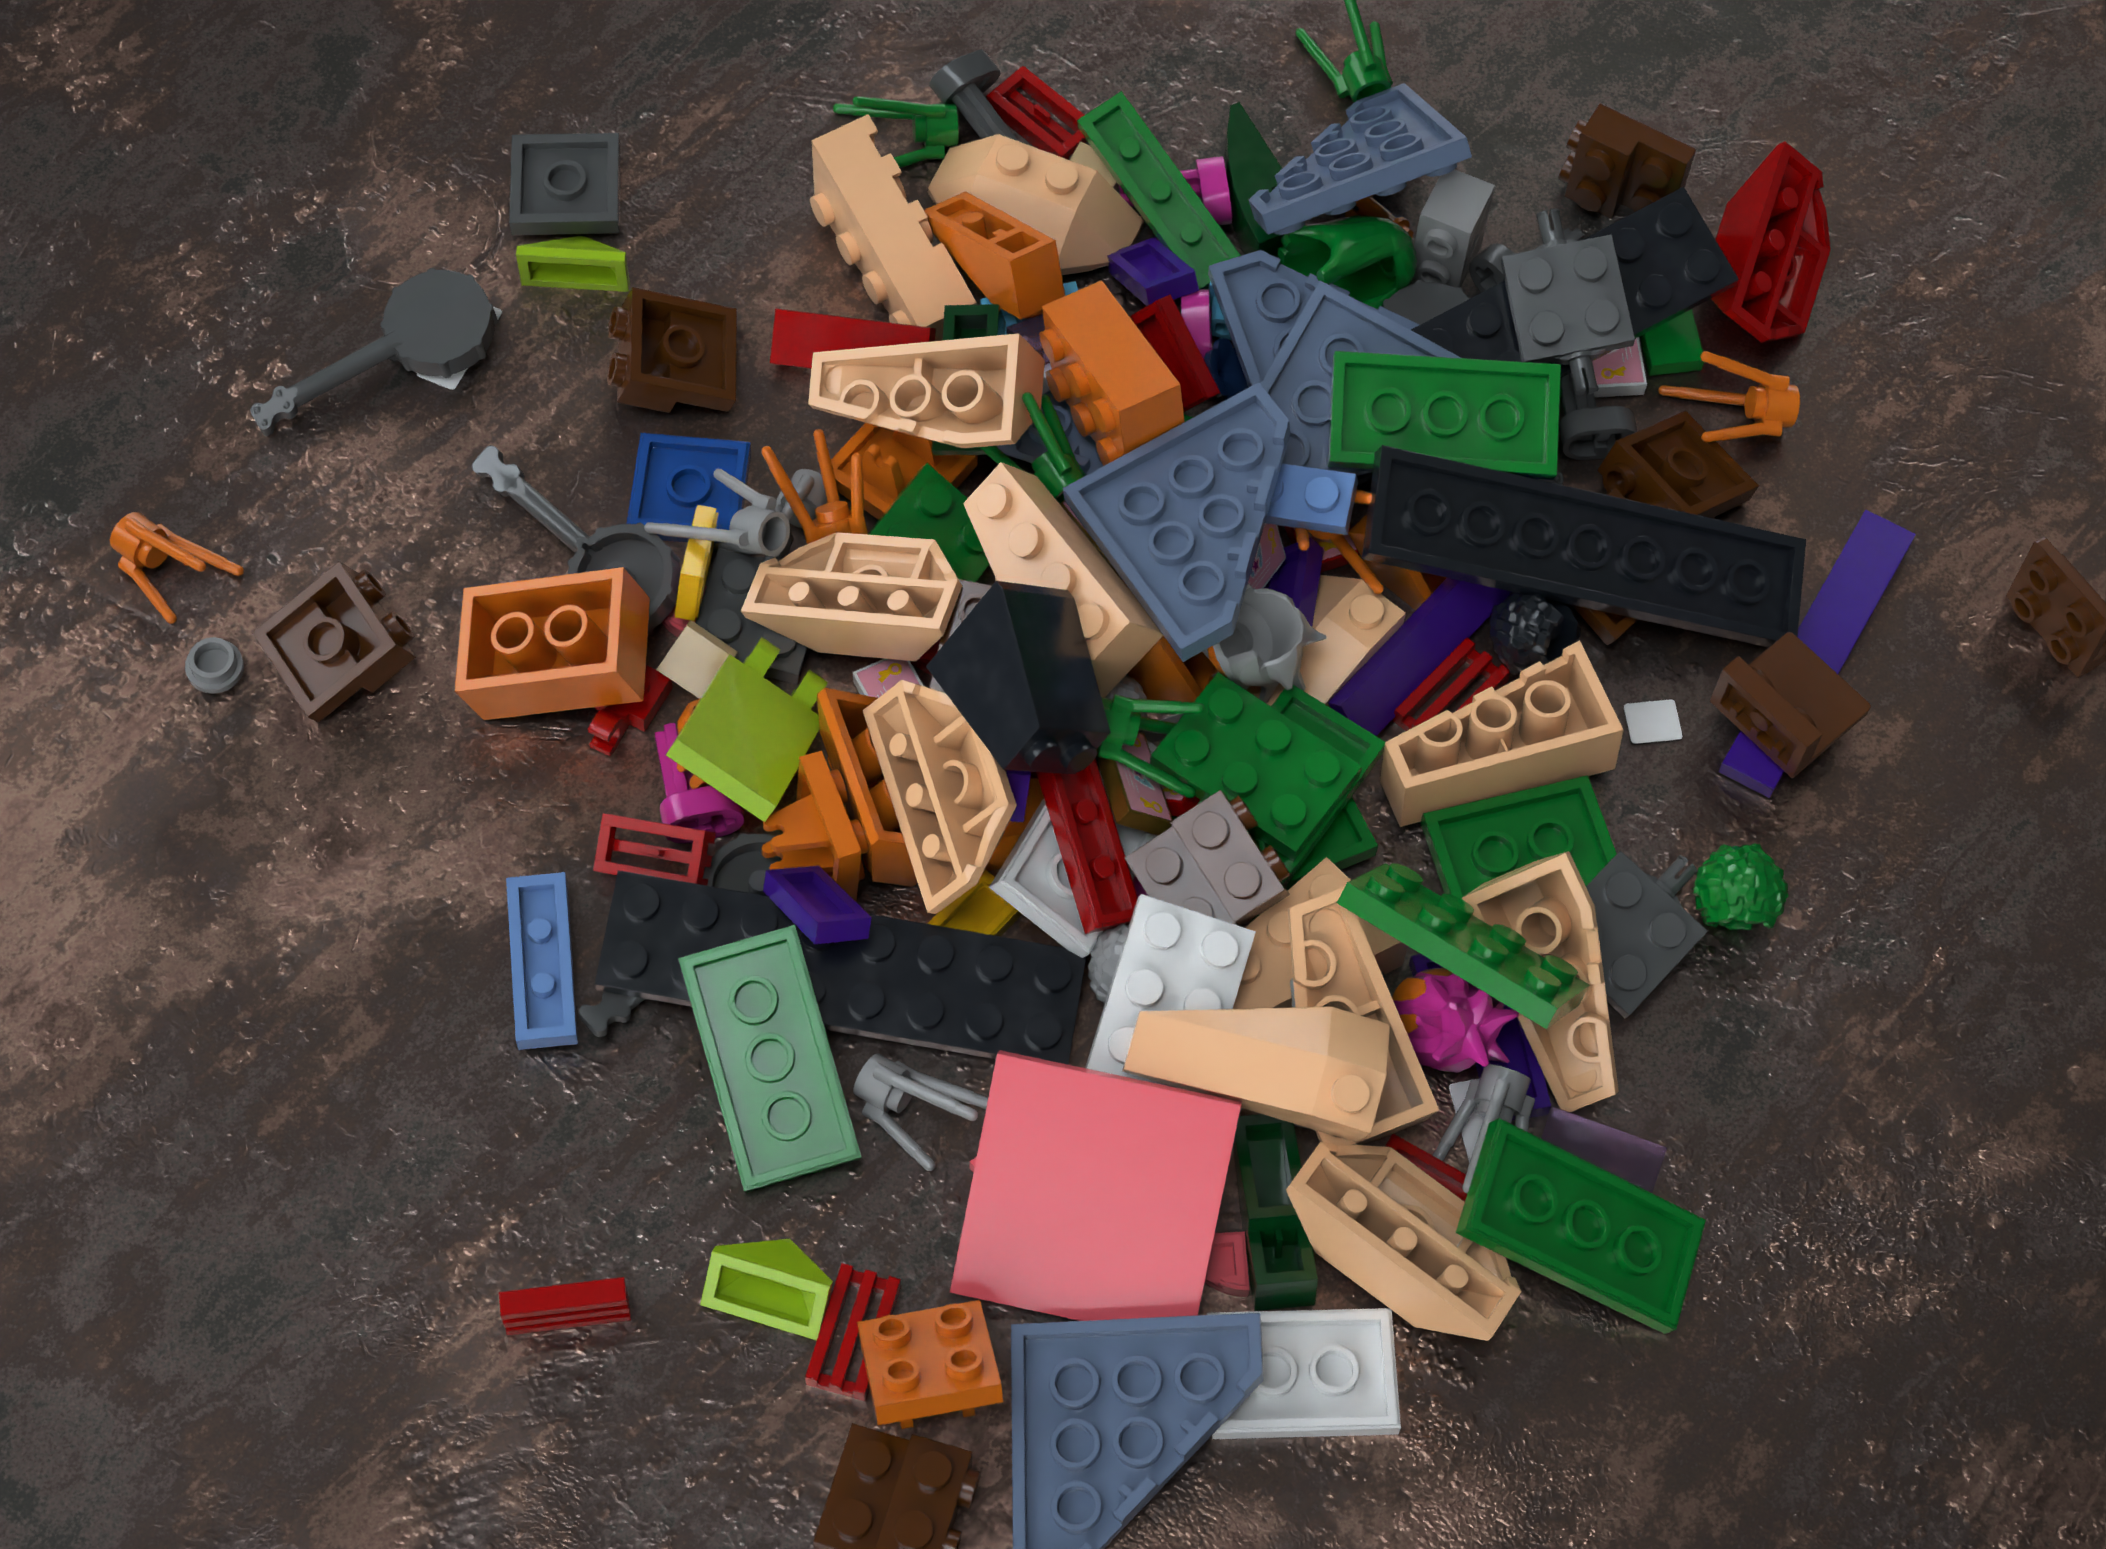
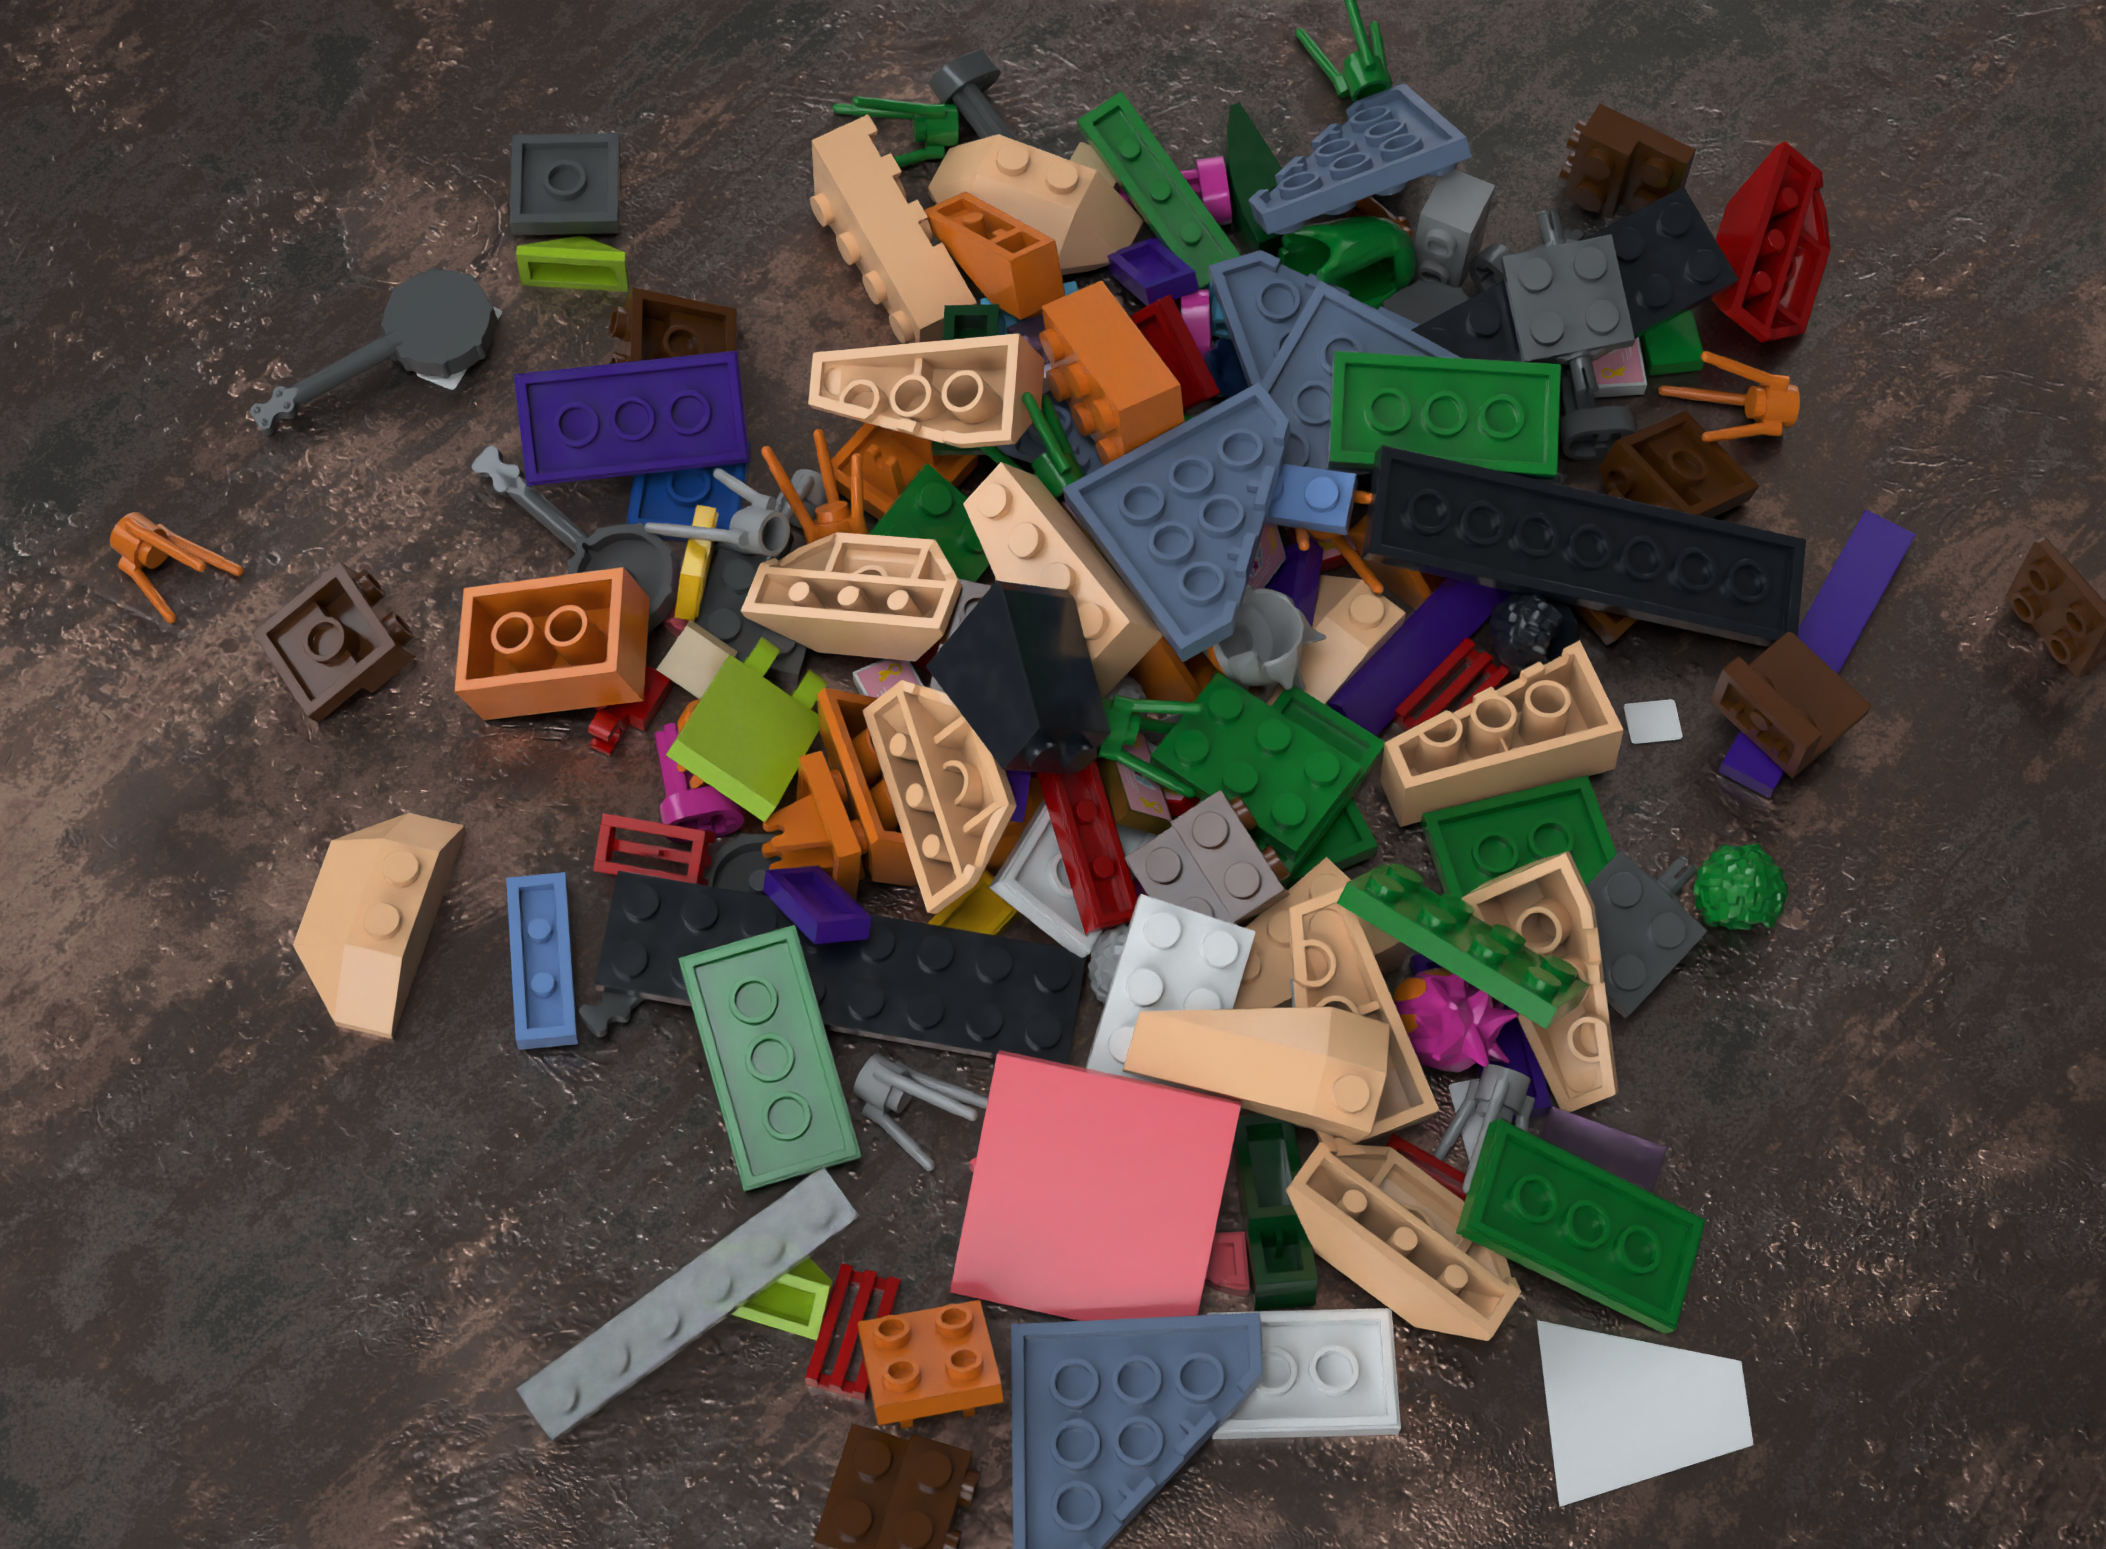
(214, 665): light grey plate -> none
(375, 917): none -> light nougat wedge
(564, 1306): red tile -> none
(631, 418): none -> dark purple tile
(688, 1304): none -> clear smoke plate
(802, 333): red tile -> none
(1032, 120): red tile -> none
(1635, 1409): none -> white sticker

